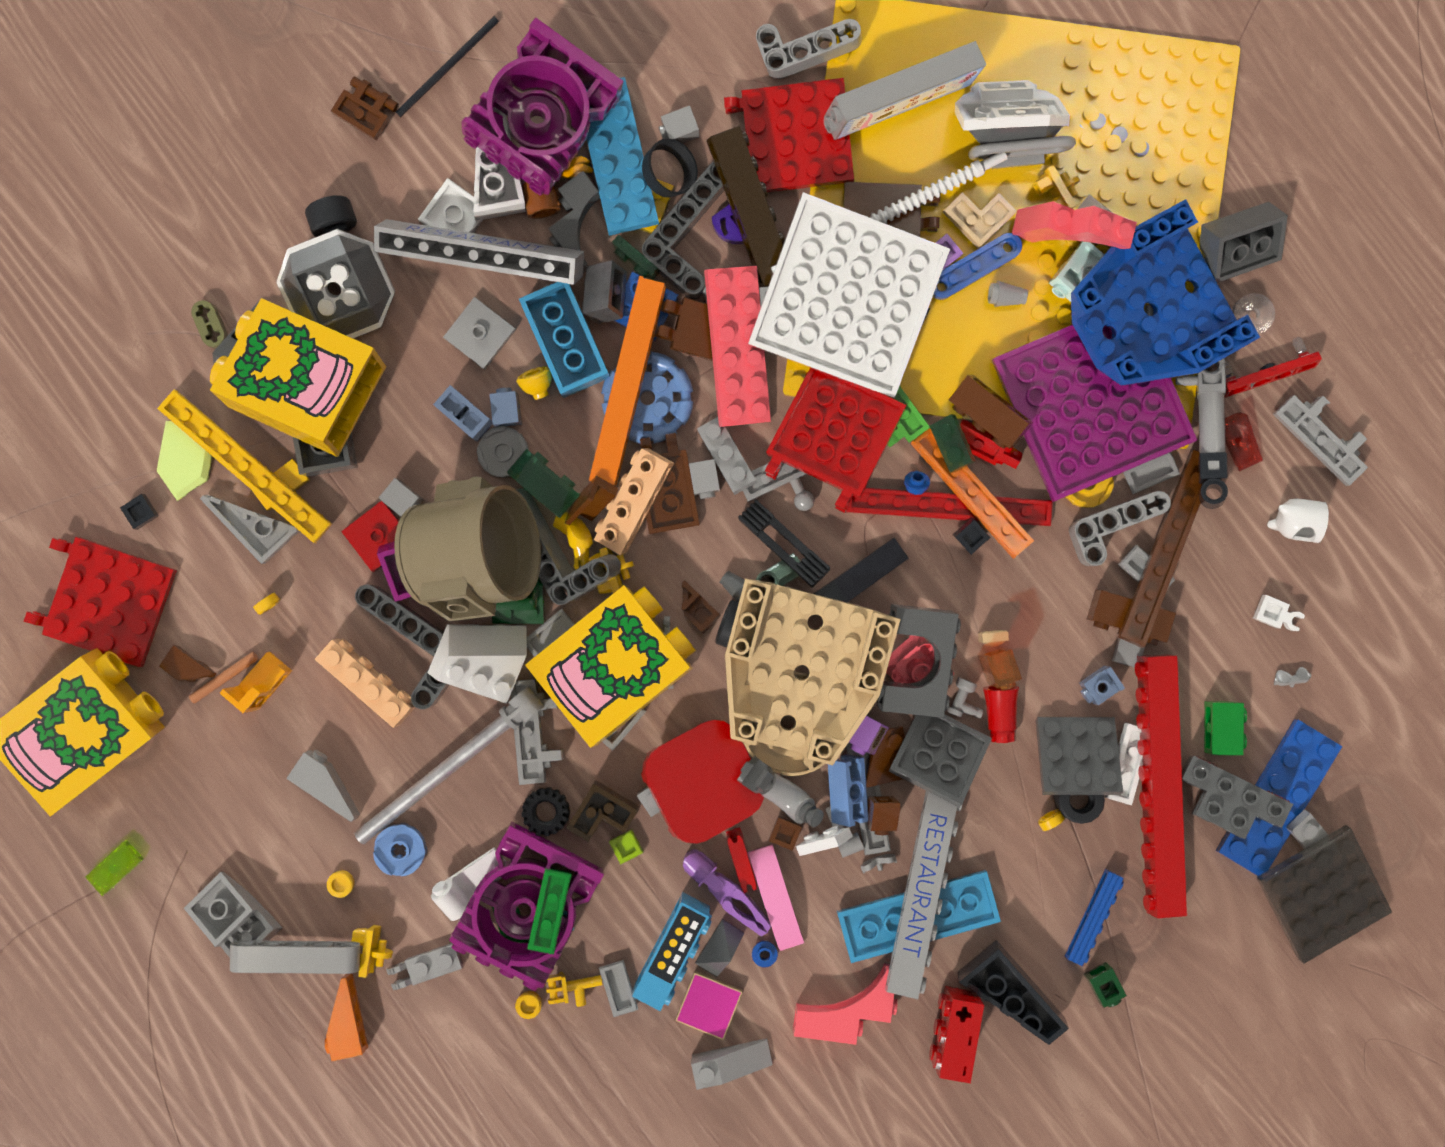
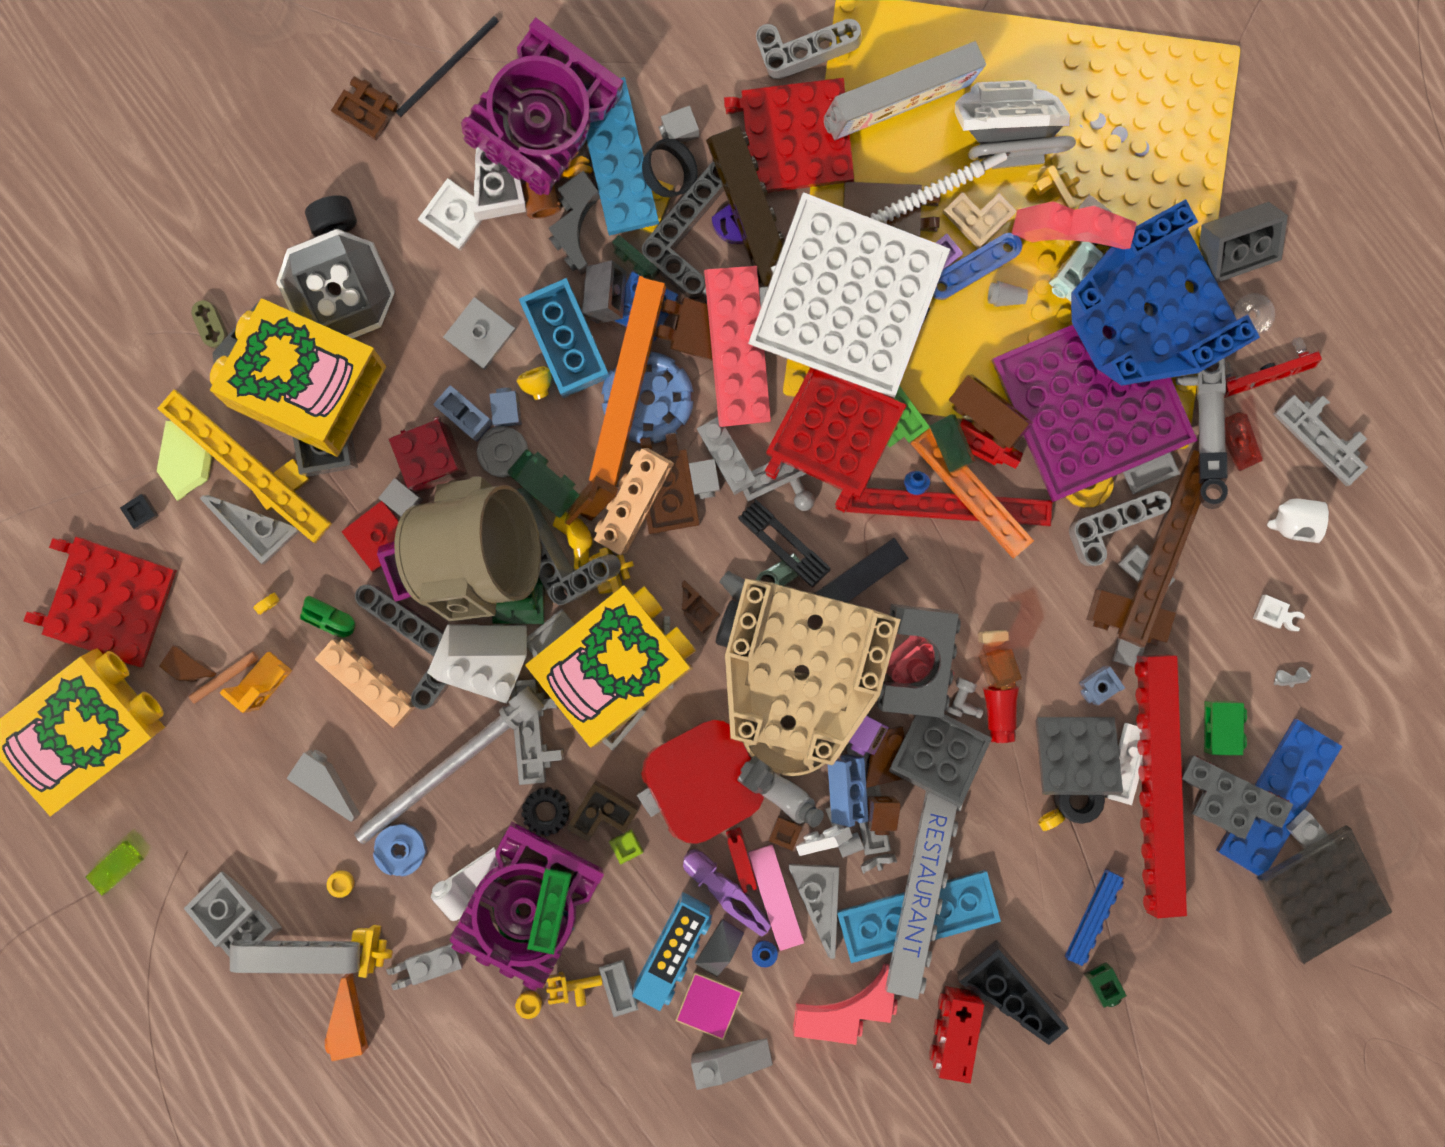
(327, 617): none -> green arm
(427, 455): none -> dark red container
(479, 251): light grey brick -> none
(820, 894): none -> light grey wing
(971, 536): black plate -> none

